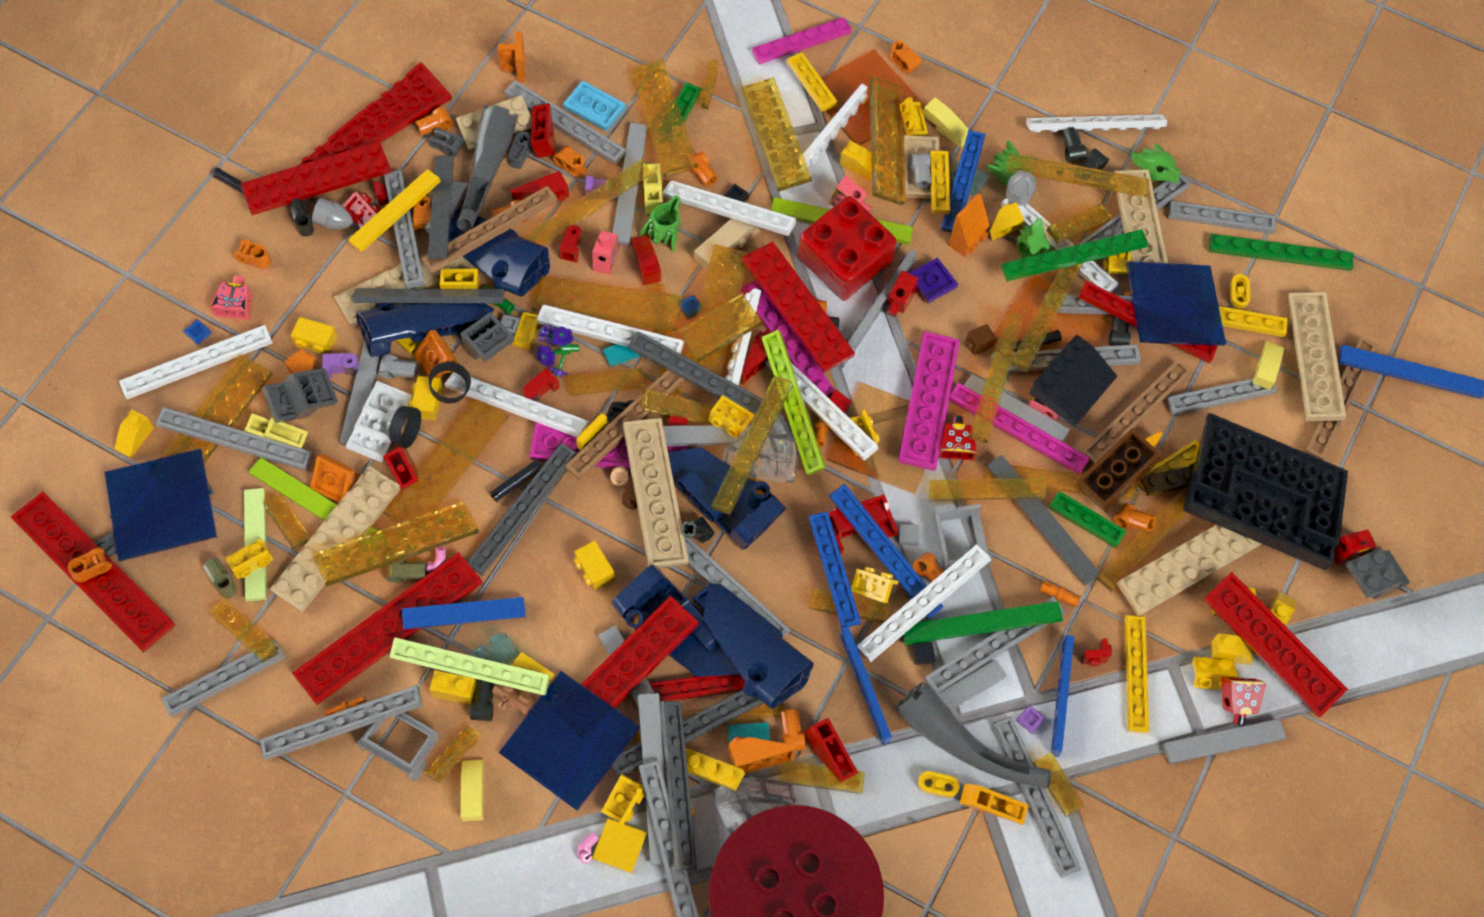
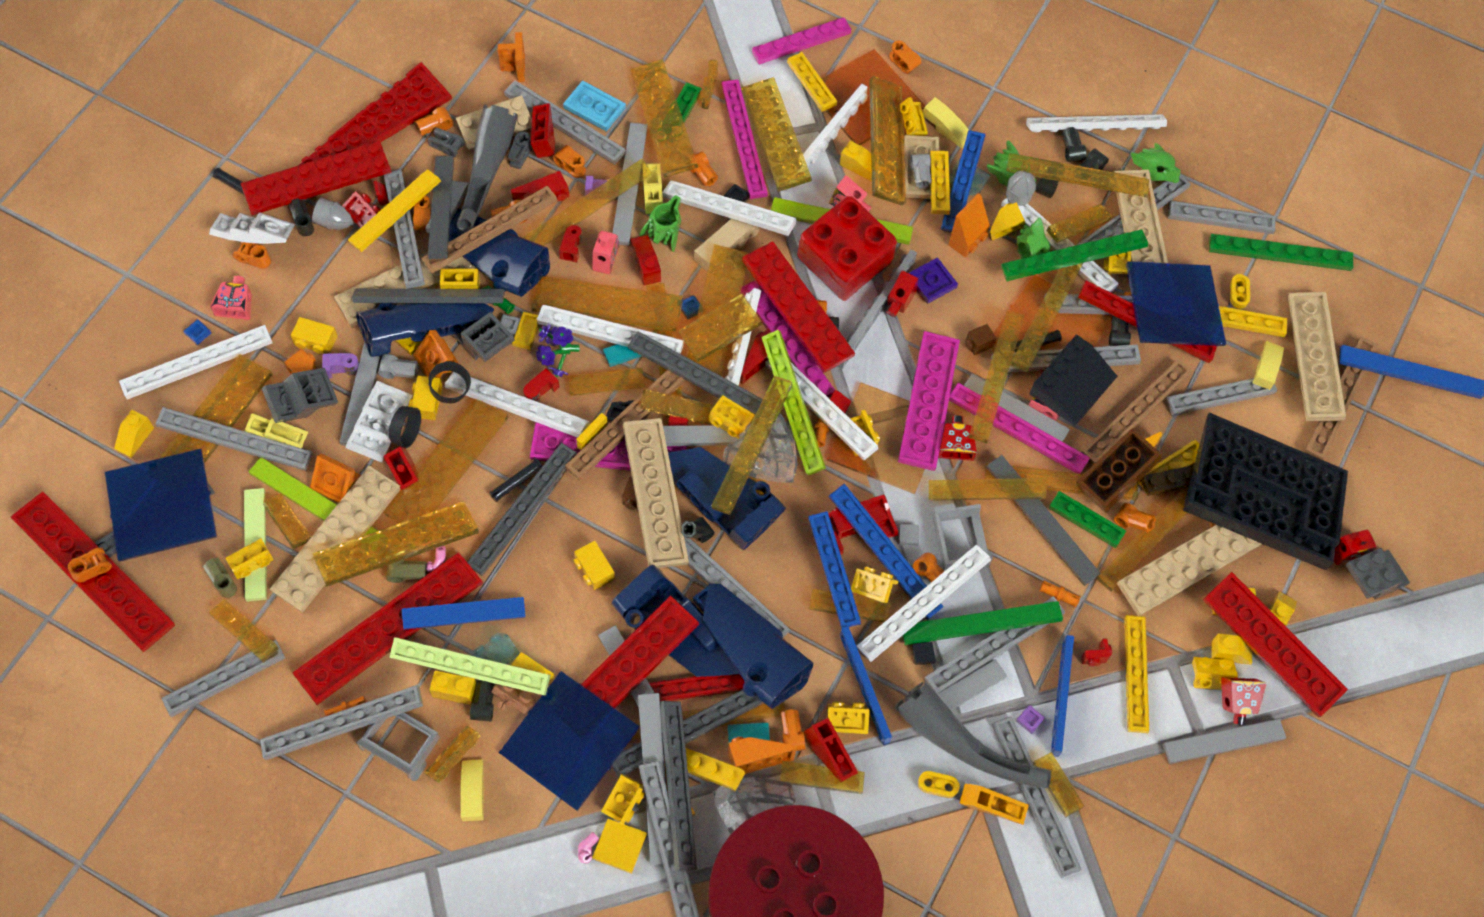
(248, 229): none -> white slope
(620, 476): light nougat tile -> none
(744, 139): none -> dark pink plate
(849, 718): none -> yellow bracket
(1047, 187): none -> pearl dark grey piece

